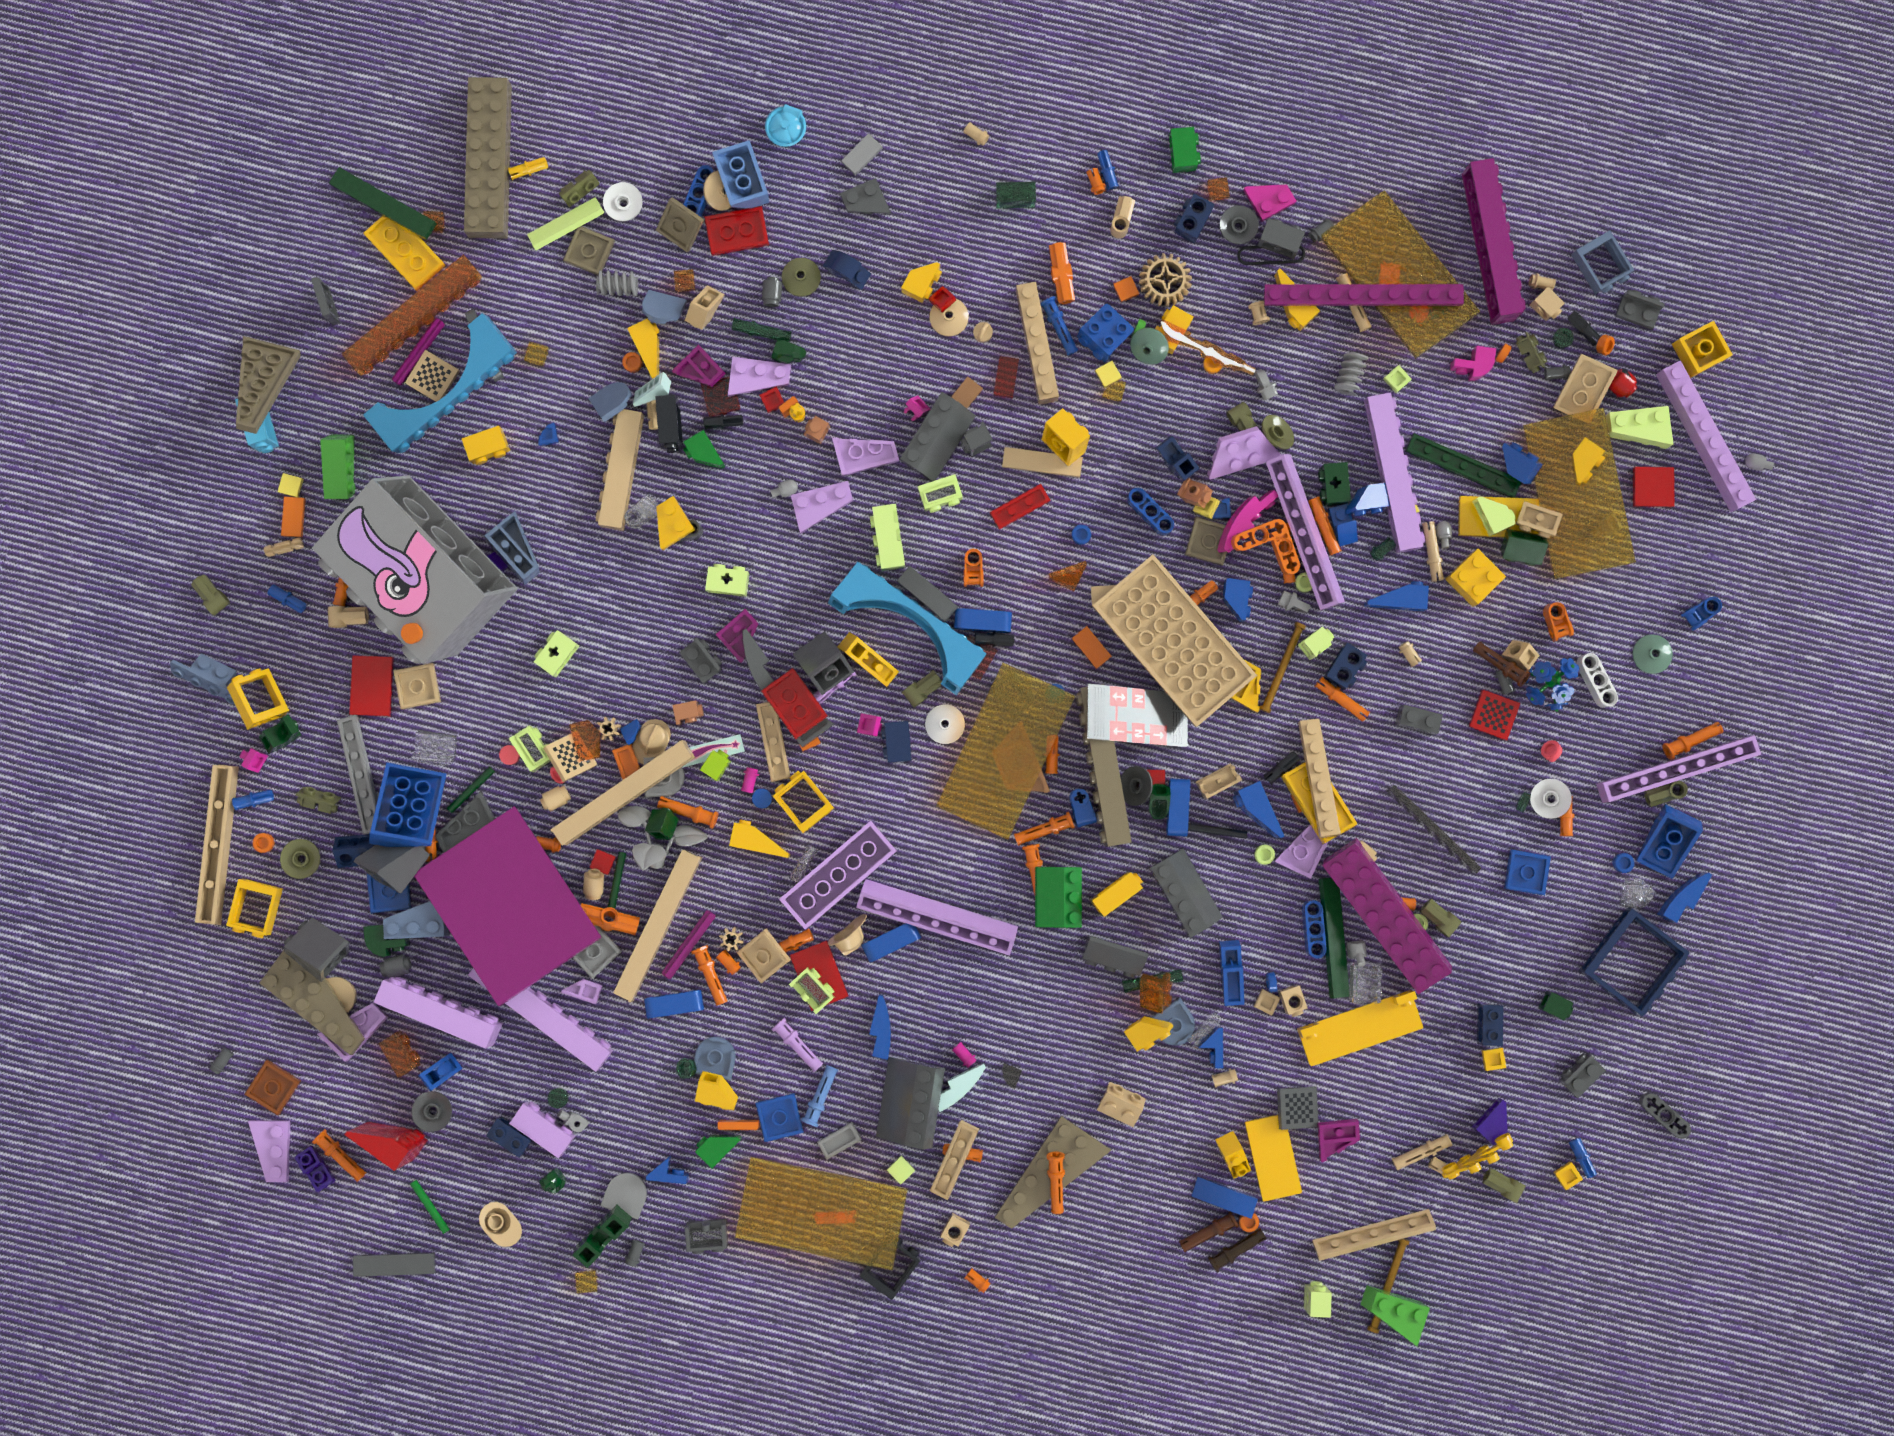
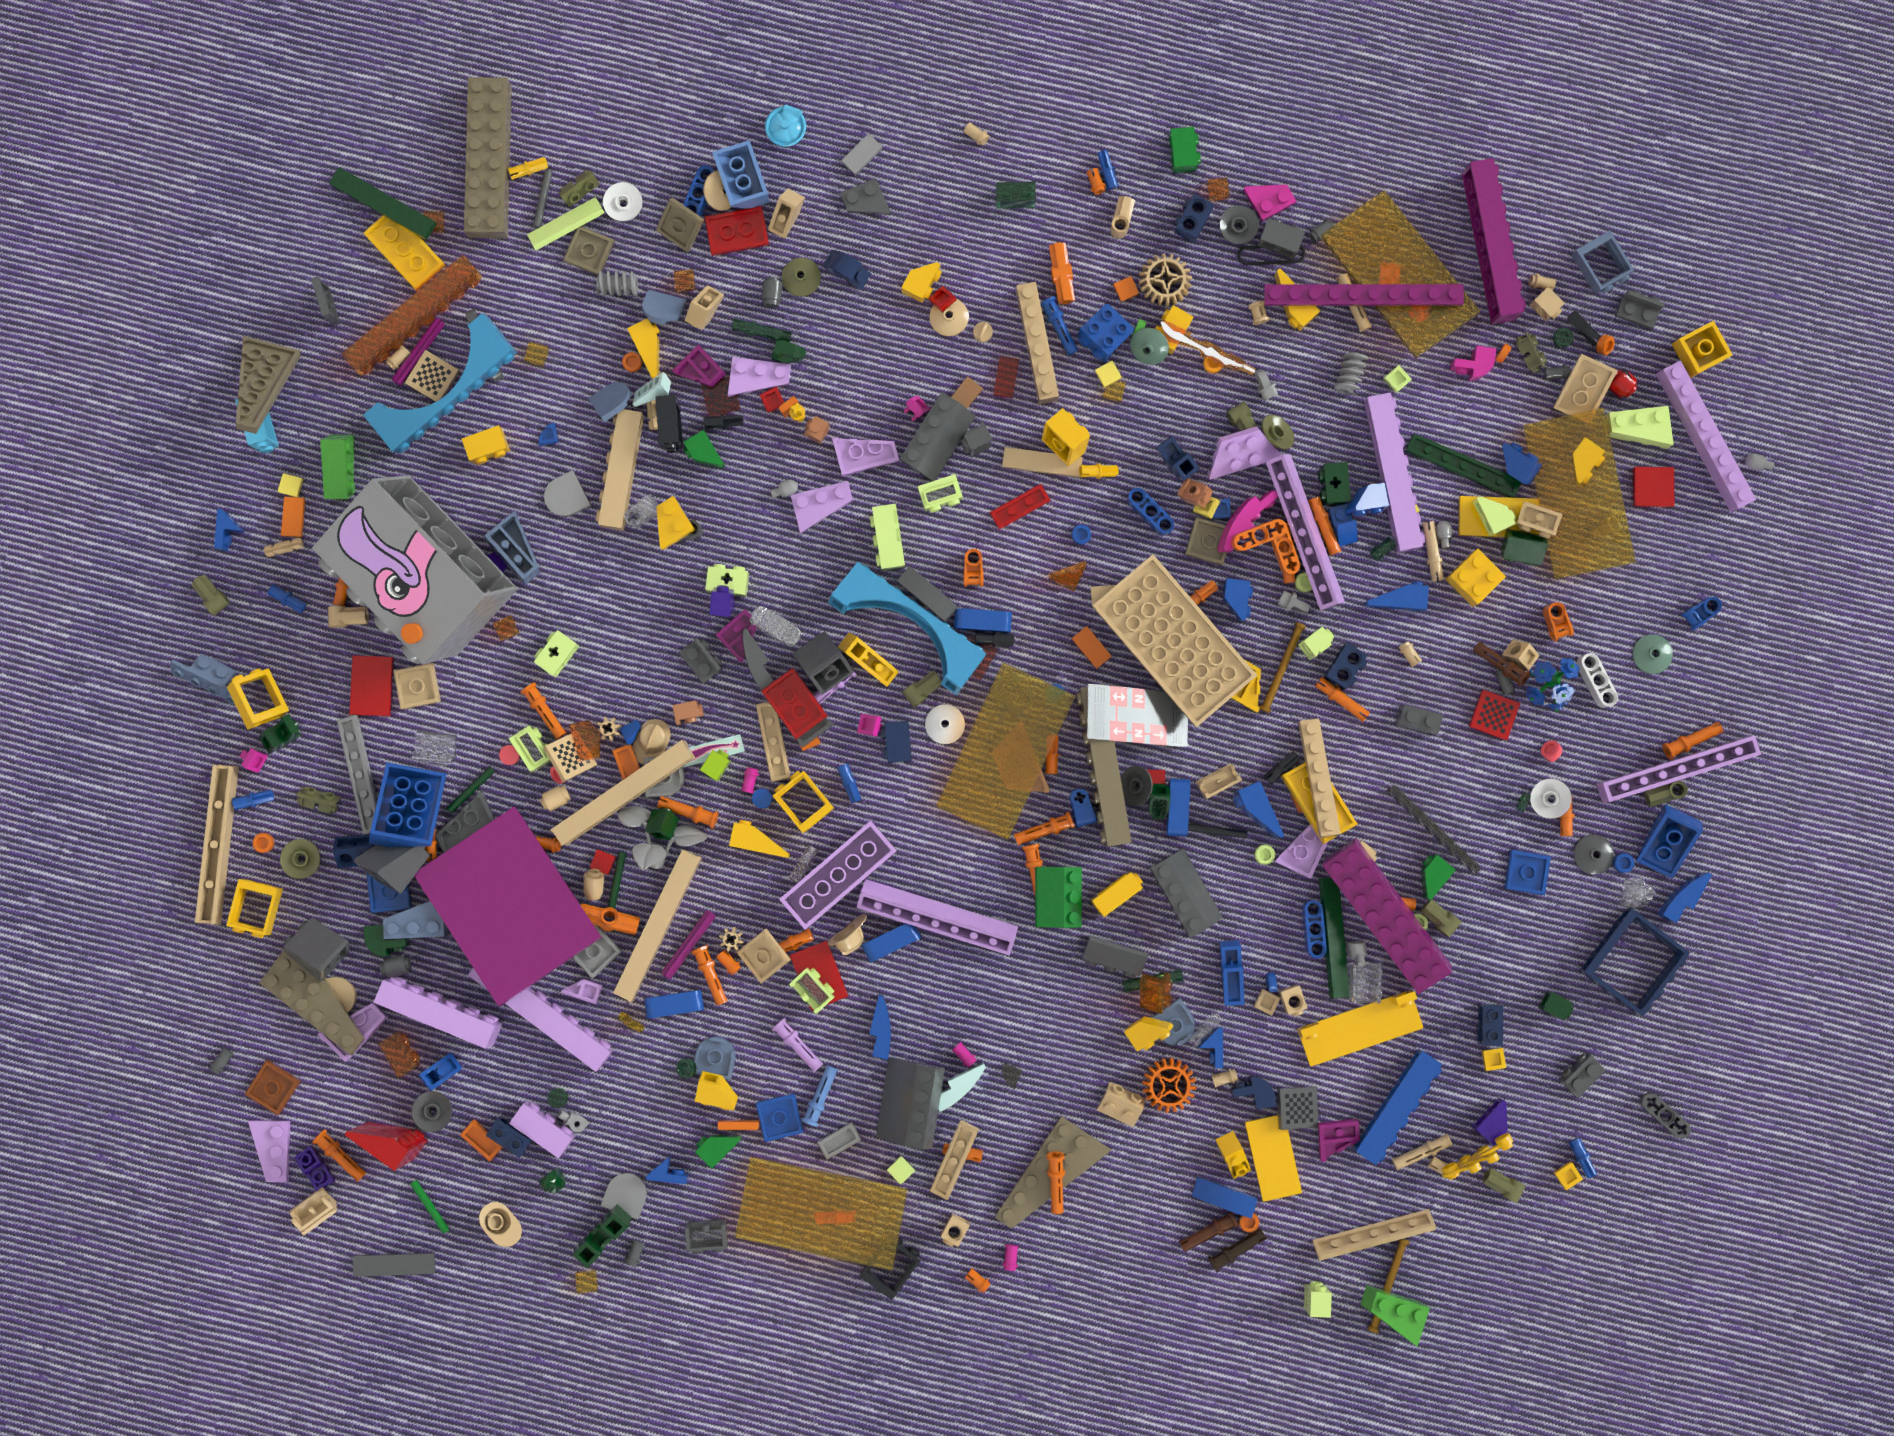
(225, 525): none -> blue slope
(313, 1211): none -> tan hinge
(397, 358): none -> tan pin
(476, 1136): none -> orange tile
(506, 628): none -> clear orange plate
(538, 702): none -> orange pin
(542, 198): none -> dark grey bar
(565, 495): none -> light grey tile
(629, 1022): none -> clear yellow tile
(722, 601): none -> dark purple slope
(775, 626): none -> clear gear
(786, 213): none -> tan slope
(849, 783): none -> blue axle
(1010, 1257): none -> dark pink pin
(1098, 470): none -> yellow axle
(1162, 1091): none -> orange gear
(1261, 1092): none -> dark blue brick
(1397, 1107): none -> blue brick
(1434, 875): none -> green slope
(1584, 854): none -> dark grey dish

